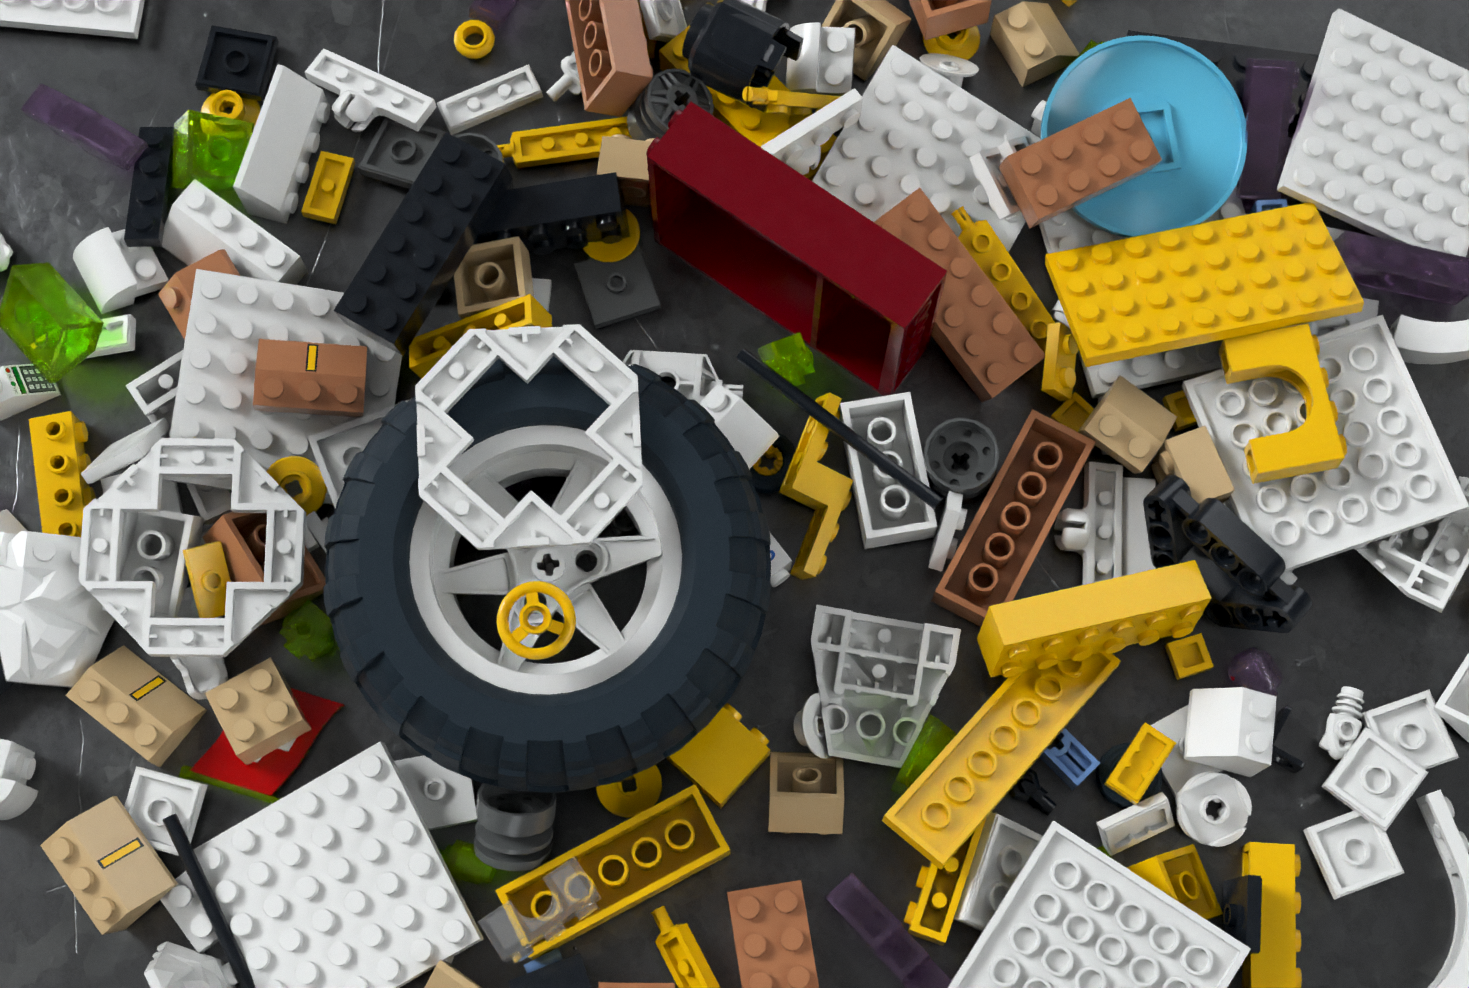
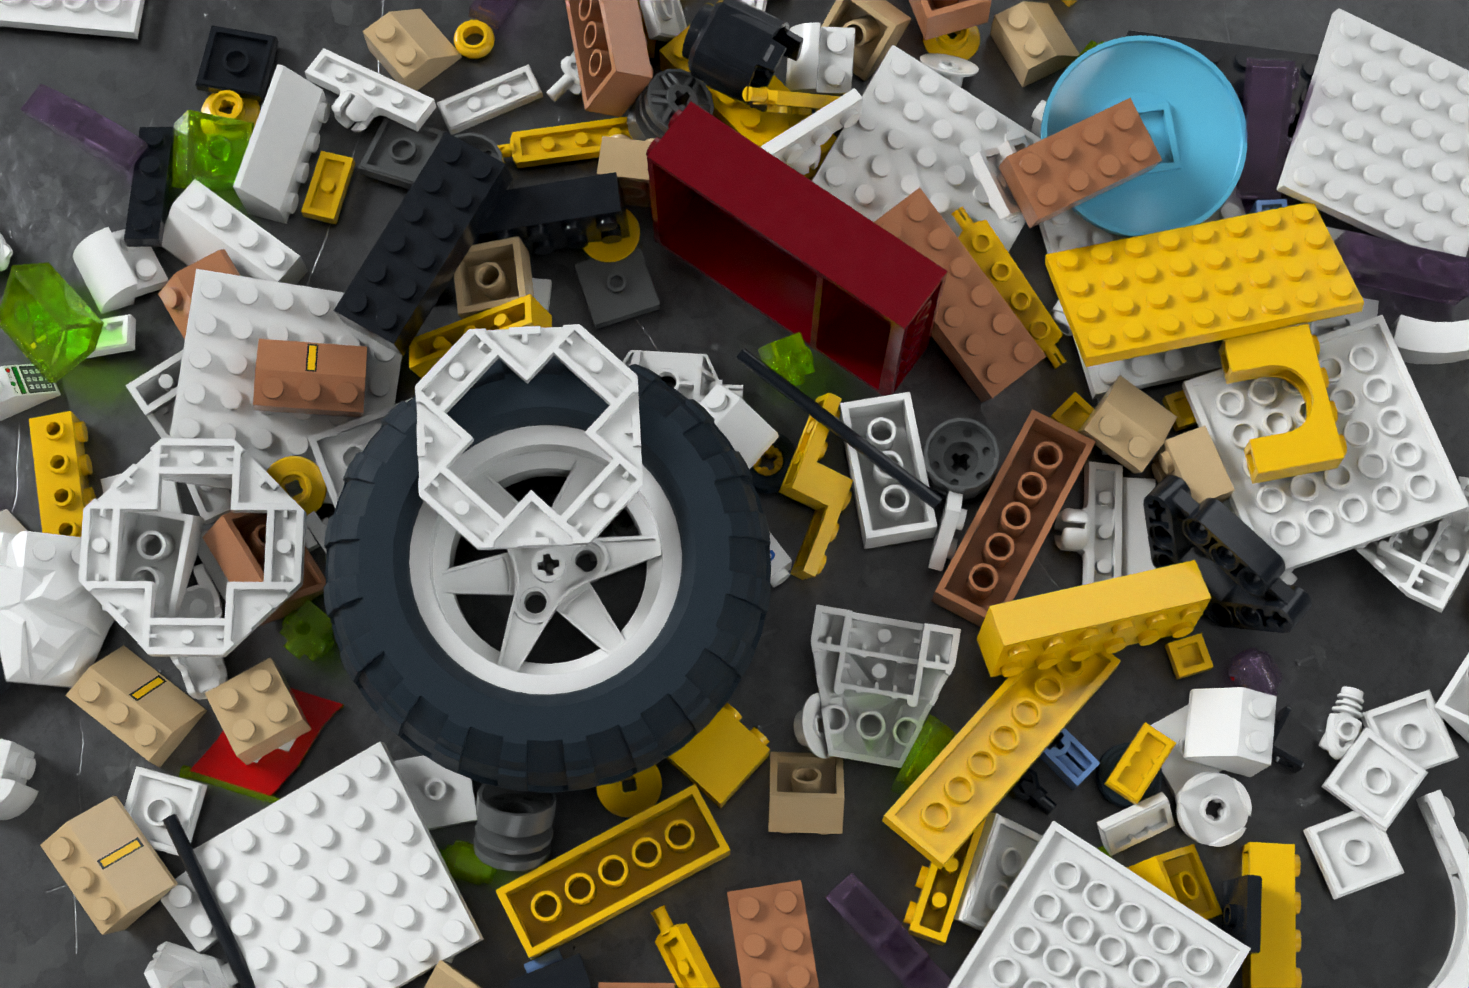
(126, 451): white tile -> none
(208, 578): yellow plate -> none
(410, 47): none -> tan slope
(515, 934): clear arch -> none
(564, 630): yellow piece -> none
(1059, 362): yellow plate -> none

